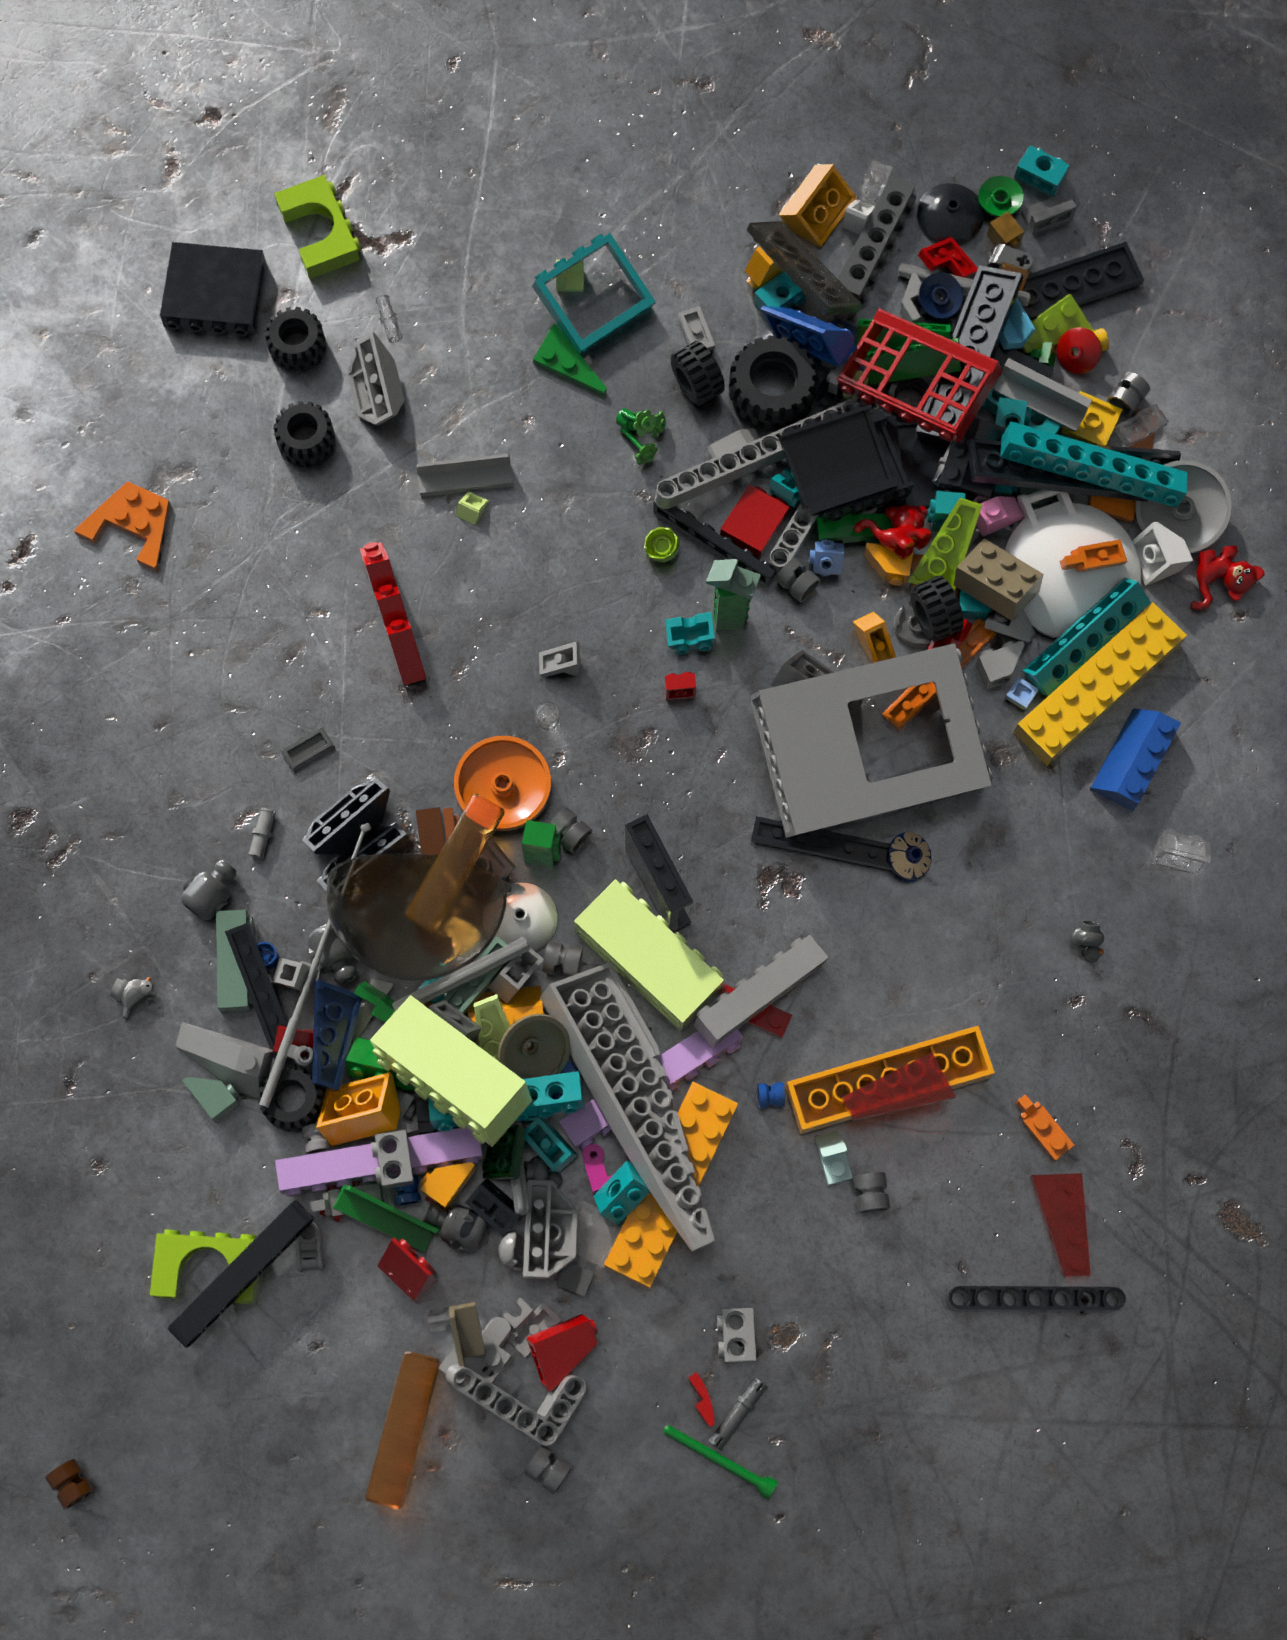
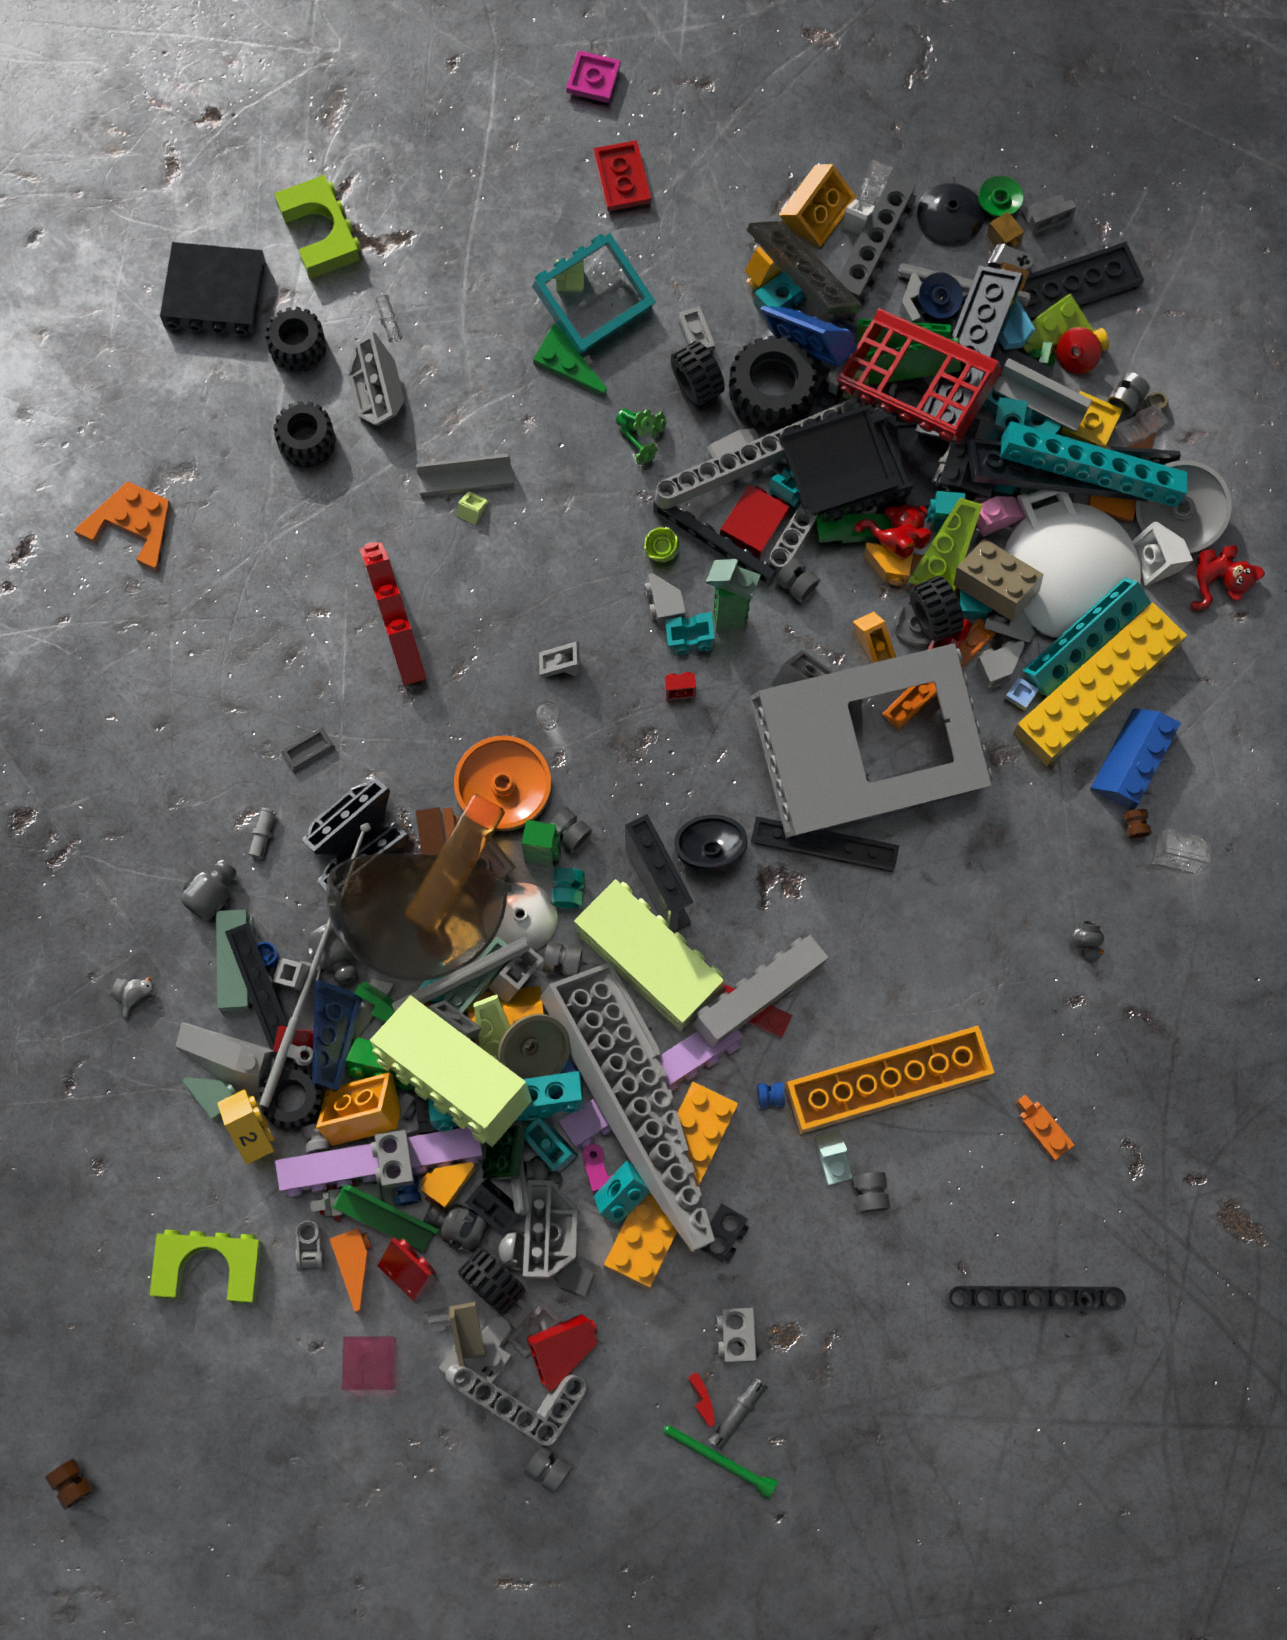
(241, 1274): black beam -> none
(246, 1126): none -> yellow brick
(353, 1262): none -> orange slope
(369, 1363): none -> clear pink plate
(402, 1430): clear orange cylinder -> none
(491, 1281): none -> black tyre
(568, 886): none -> teal wheel
(593, 76): none -> dark pink plate
(622, 175): none -> red plate
(666, 599): none -> light grey slope
(710, 842): none -> black dish
(727, 1237): none -> black brick
(827, 558): medium blue brick -> none
(901, 856): tan dish -> none
(902, 1089): clear red wing -> none
(948, 254): red plate -> none
(1045, 181): teal brick -> none
(1064, 1211): clear red wing -> none
(1095, 557): orange hinge -> none
(1137, 823): none -> reddish brown wheel
(1157, 398): none -> dark tan plate

